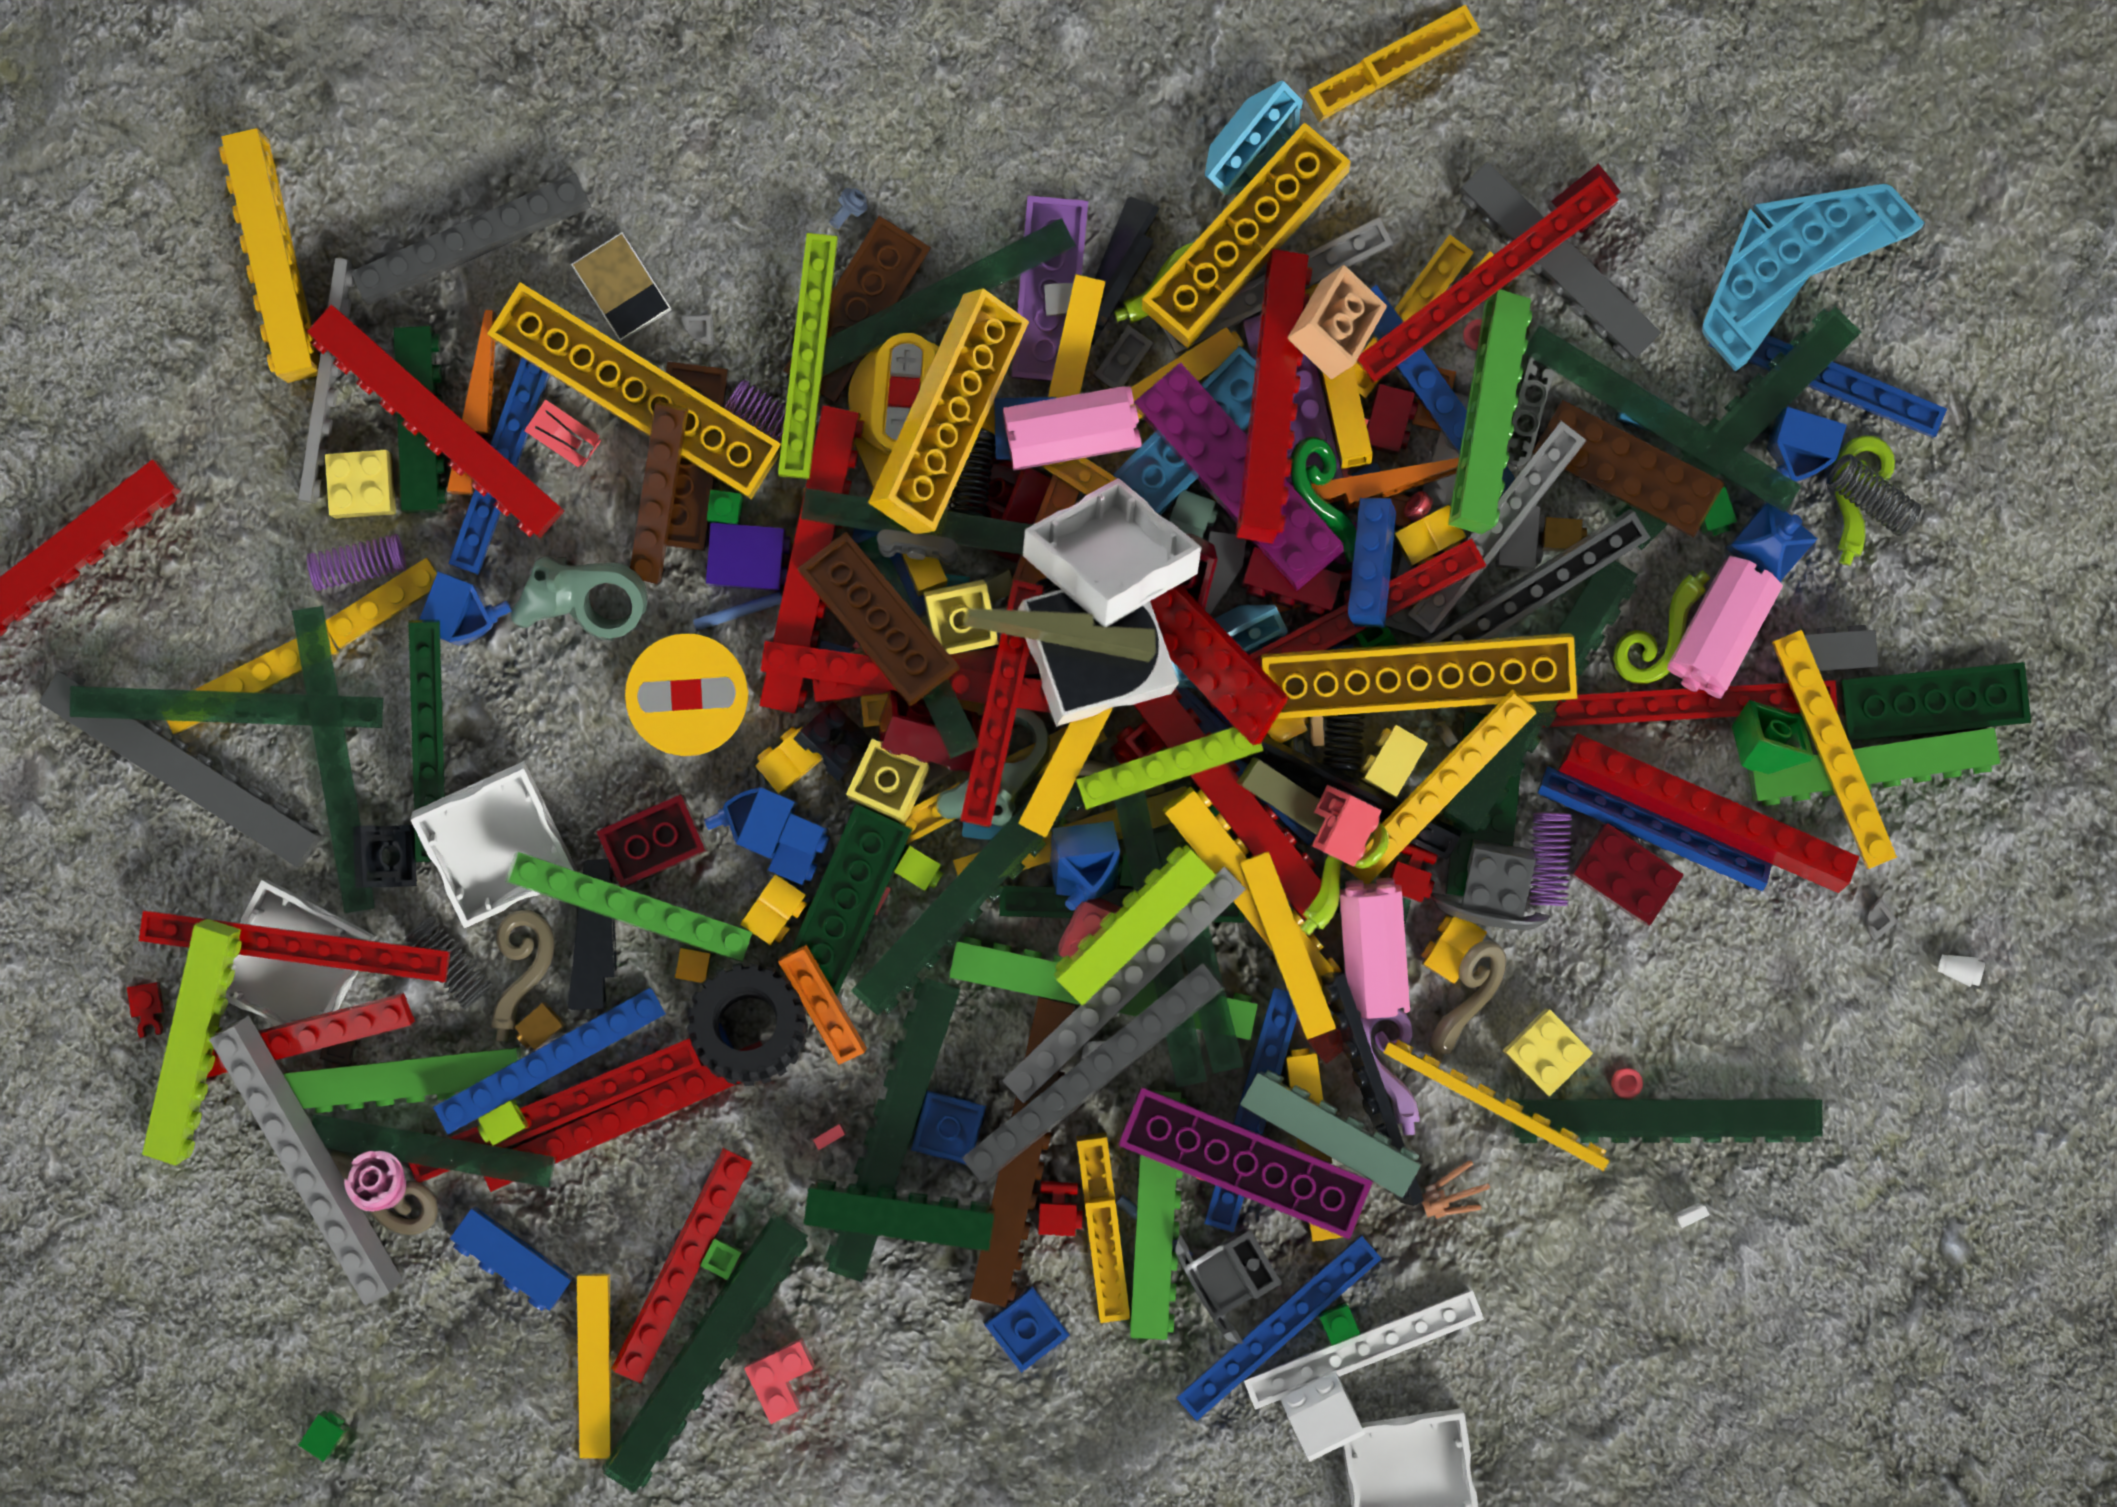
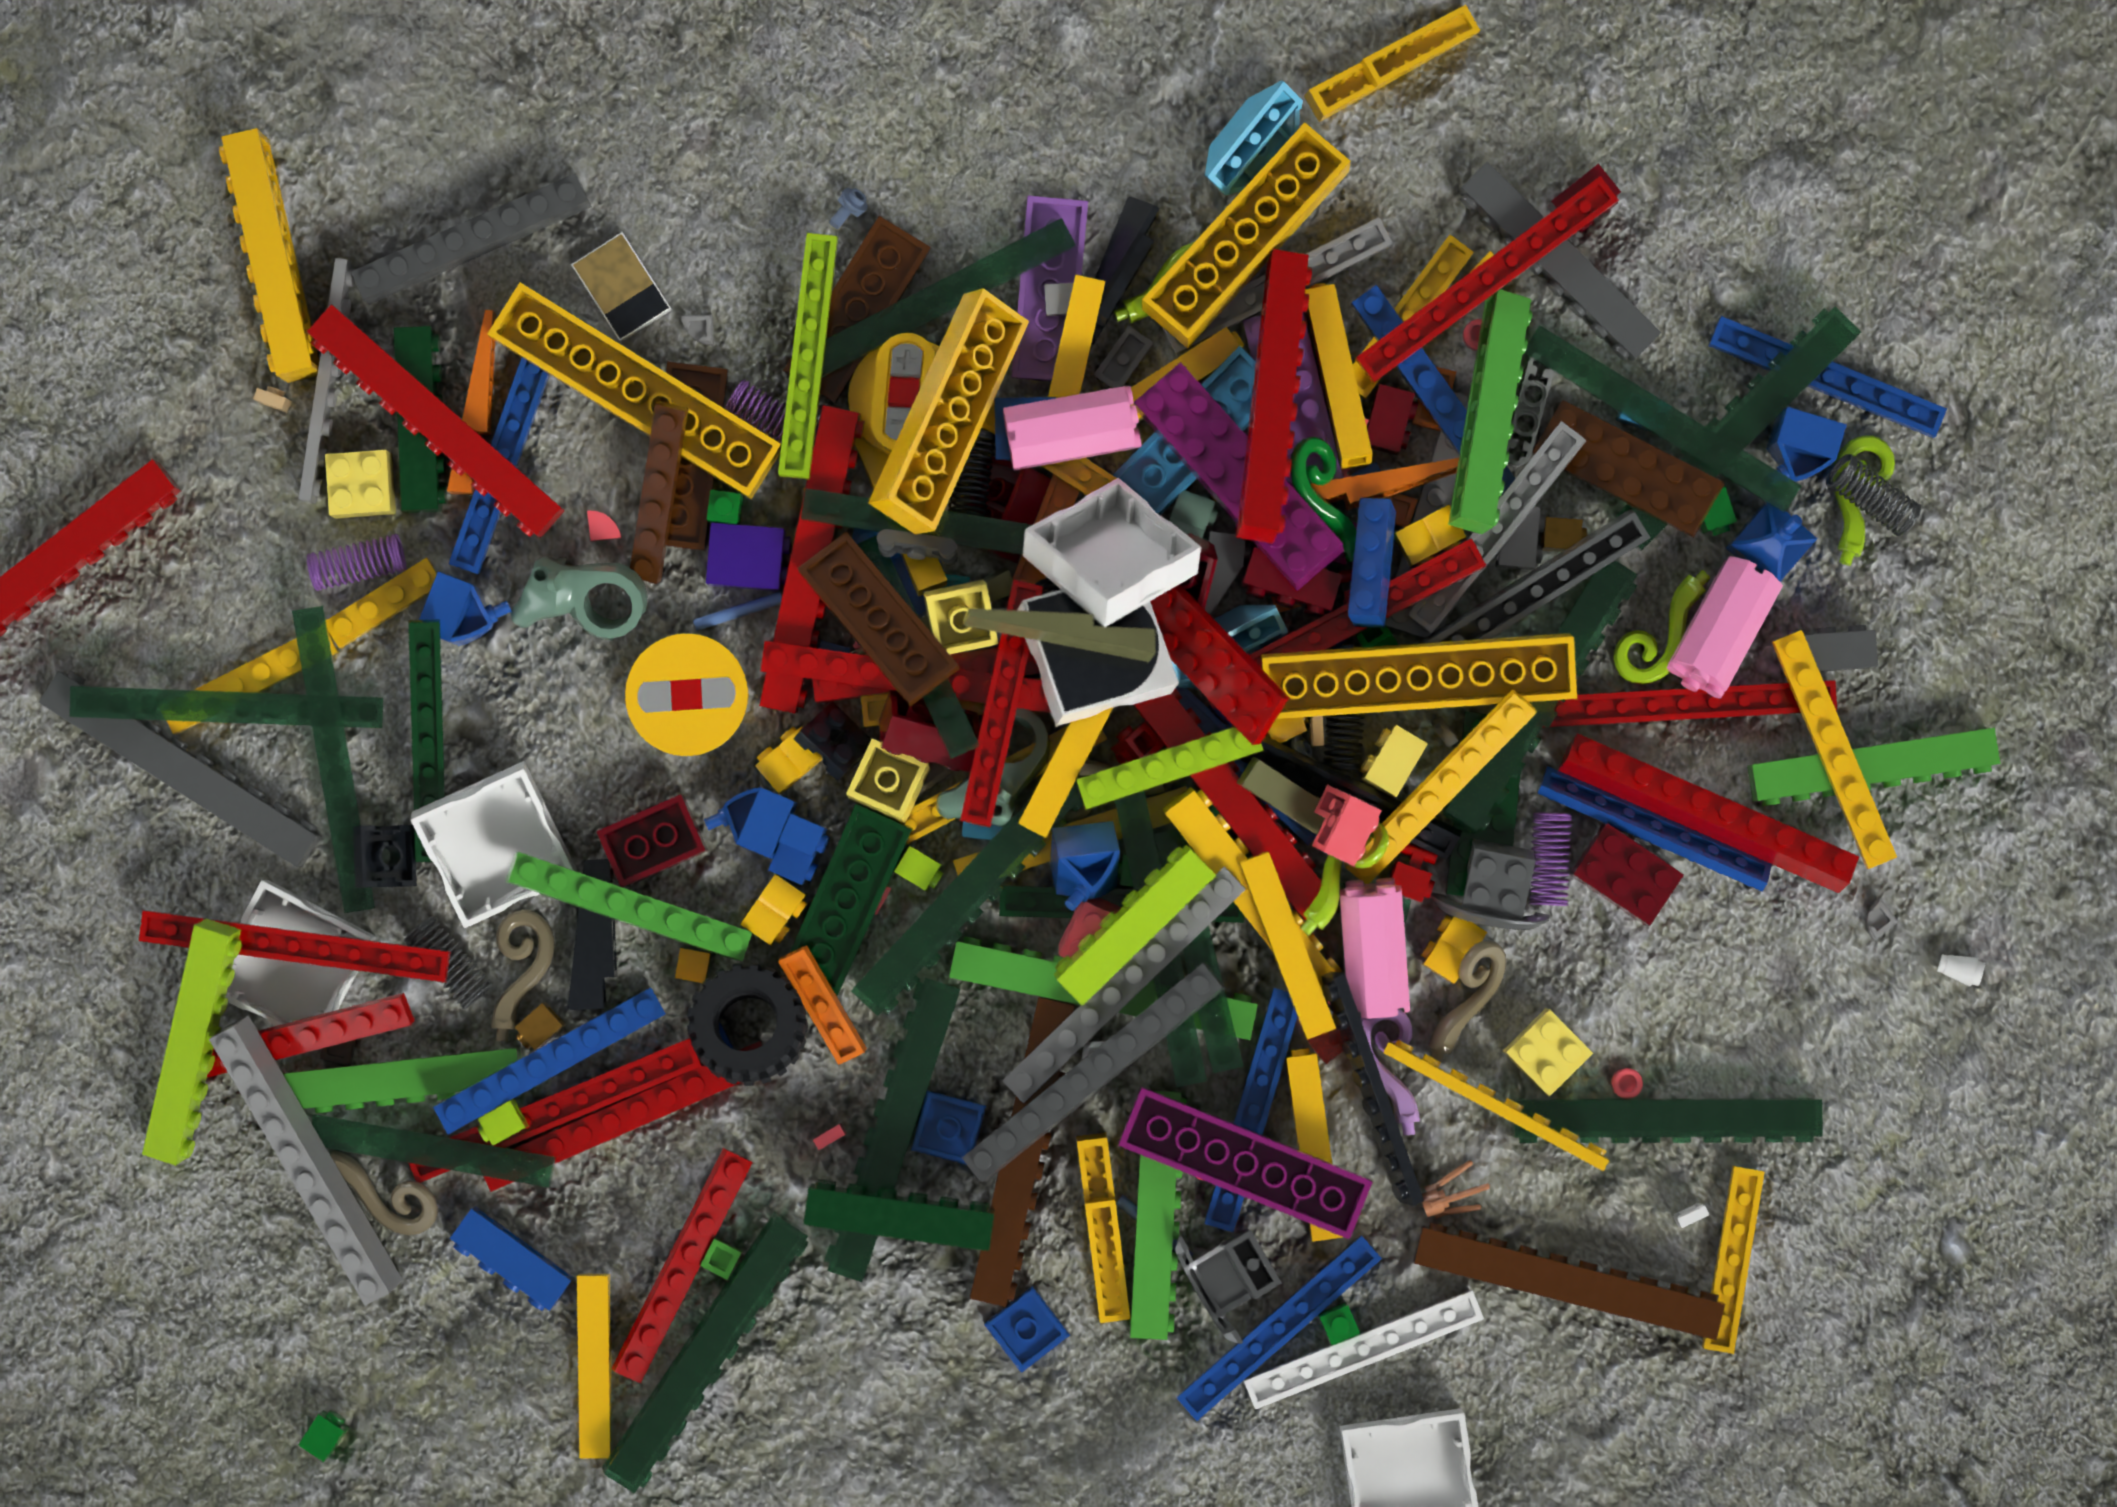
(146, 1002): red plate -> none
(273, 398): none -> tan plate
(375, 1181): bright pink cone -> none
(548, 424): coral piece -> none
(602, 527): none -> coral tile
(772, 1375): coral brick -> none
(1057, 1216): red brick -> none
(1322, 1416): white slope -> none
(1331, 1133): sand green brick -> none
(1337, 322): light nougat brick -> none
(1418, 506): coral tile -> none
(1569, 1282): none -> reddish brown brick
(1735, 1253): none -> yellow plate
(1770, 738): green slope -> none
(1802, 241): medium azure wing -> none
(1935, 701): dark green plate -> none

